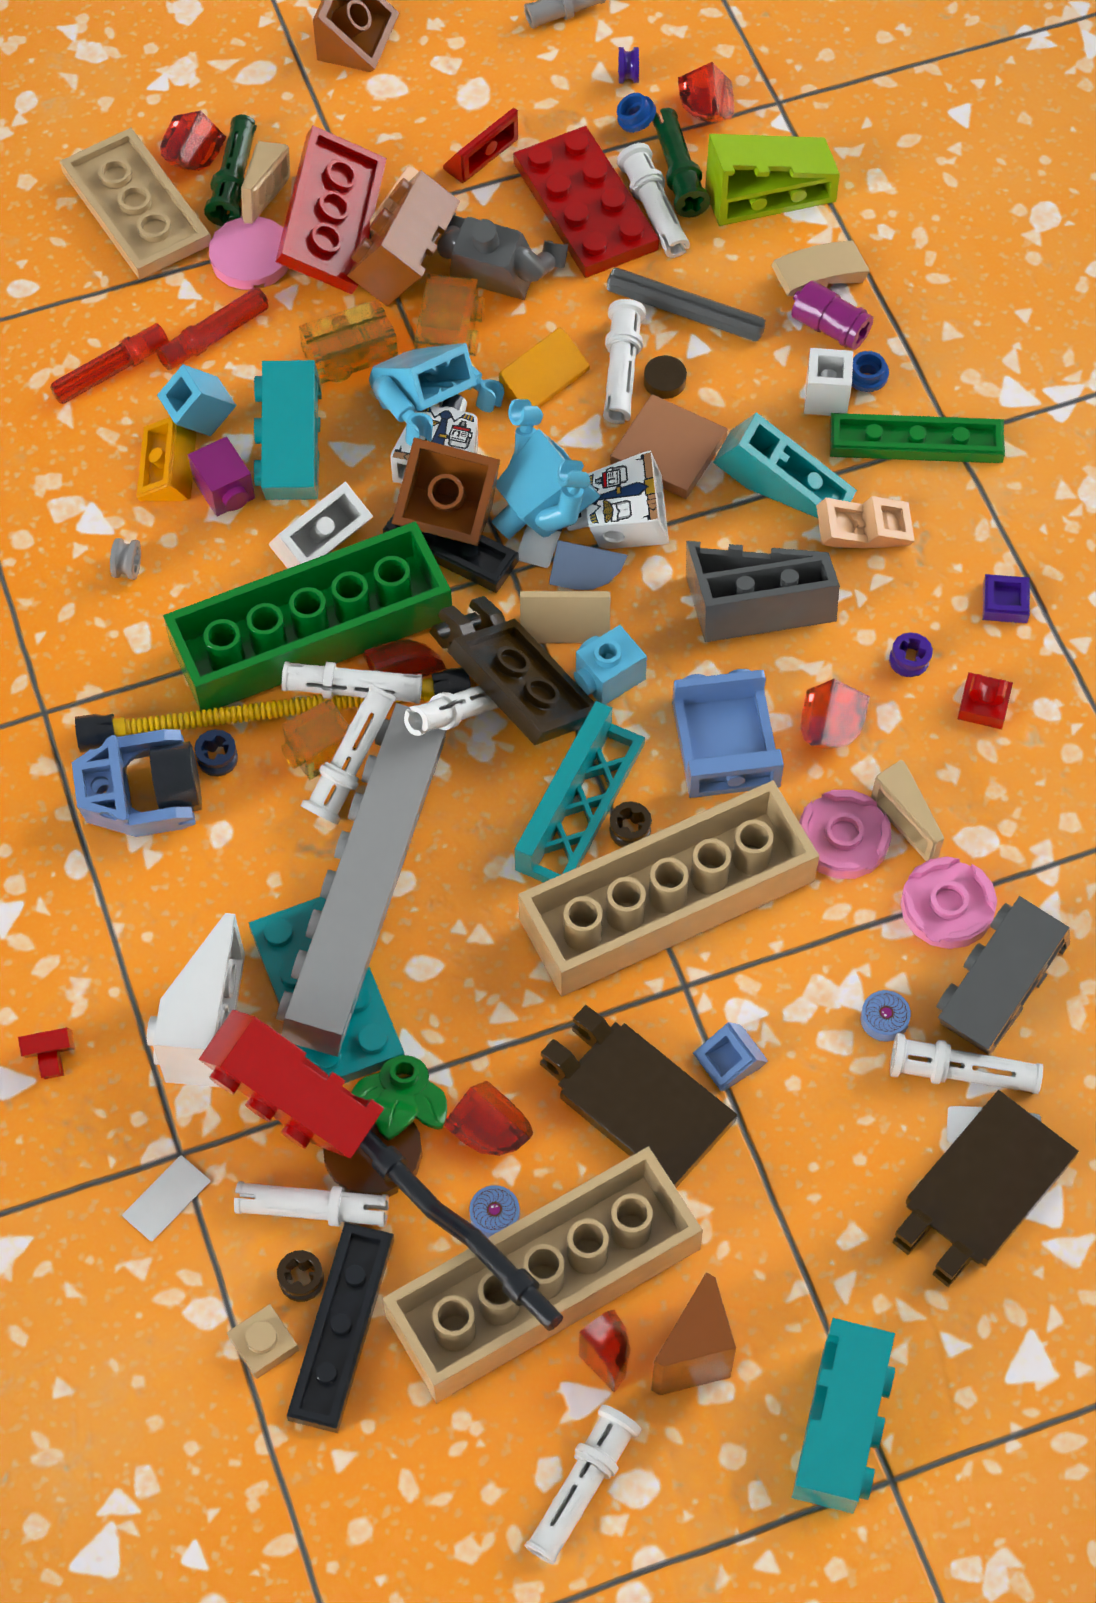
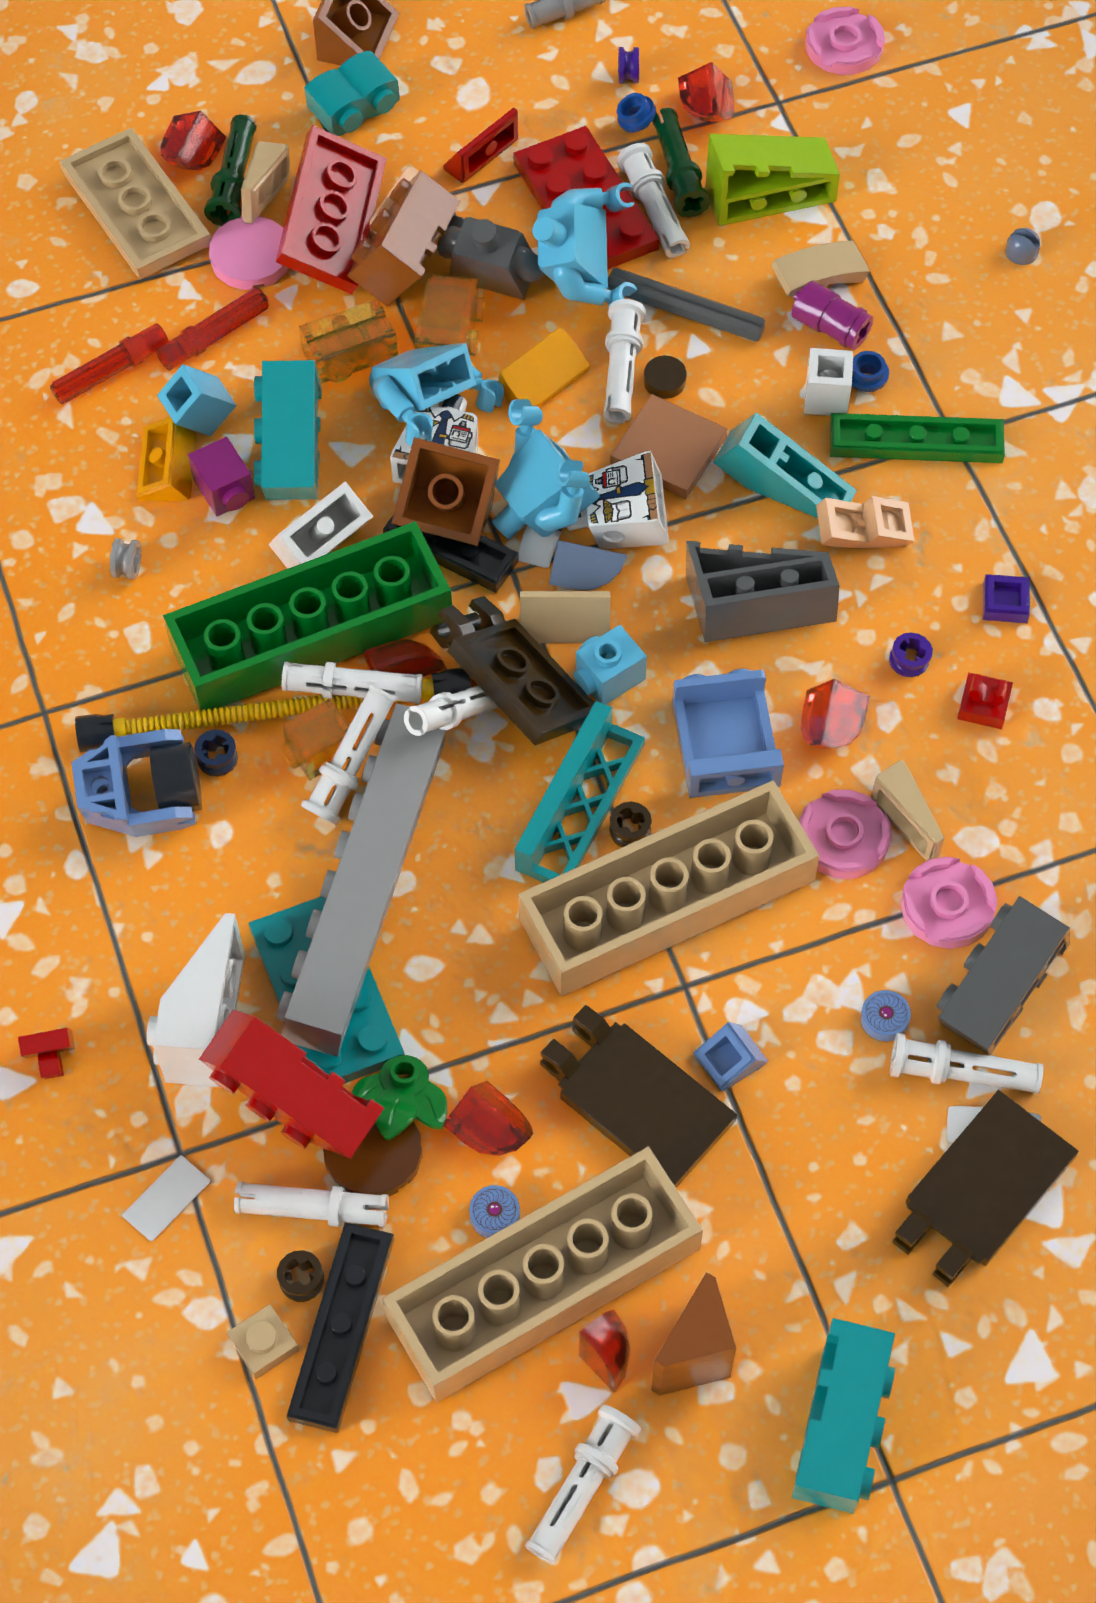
(352, 93): none -> teal brick
(517, 1283): black bar -> none
(575, 244): none -> medium azure torso
(844, 41): none -> bright pink tile
(1023, 246): none -> sand blue hinge

